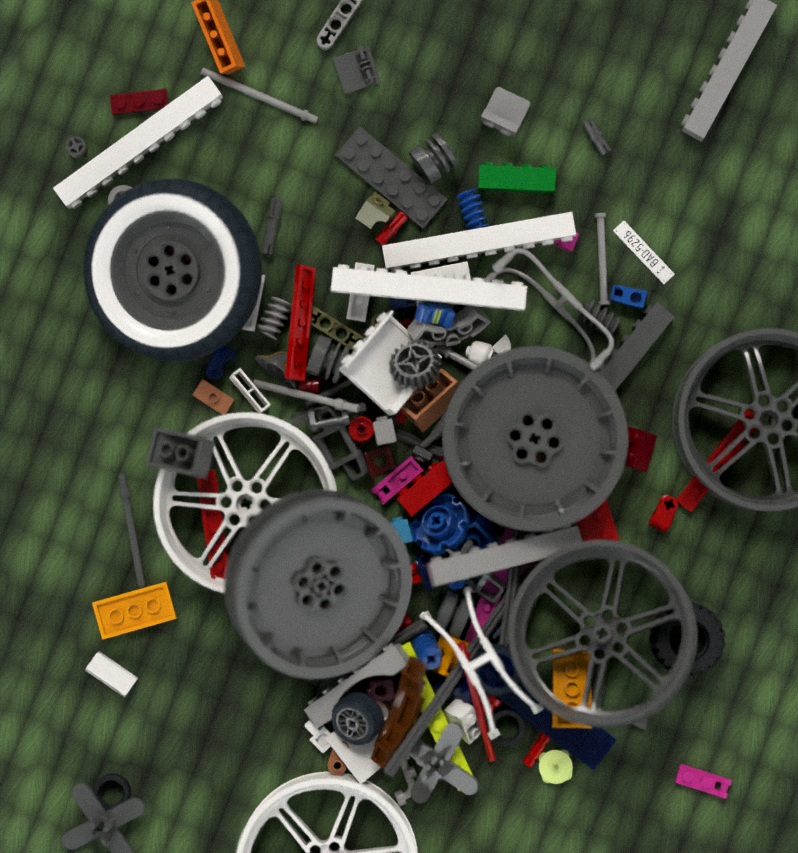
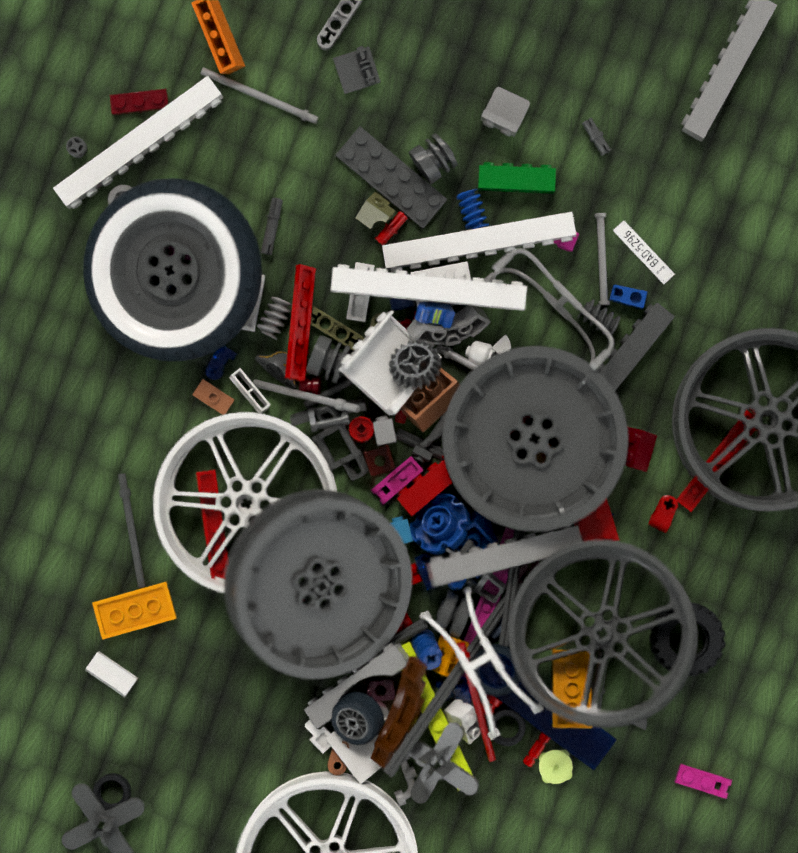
(180, 452): dark grey slope -> none

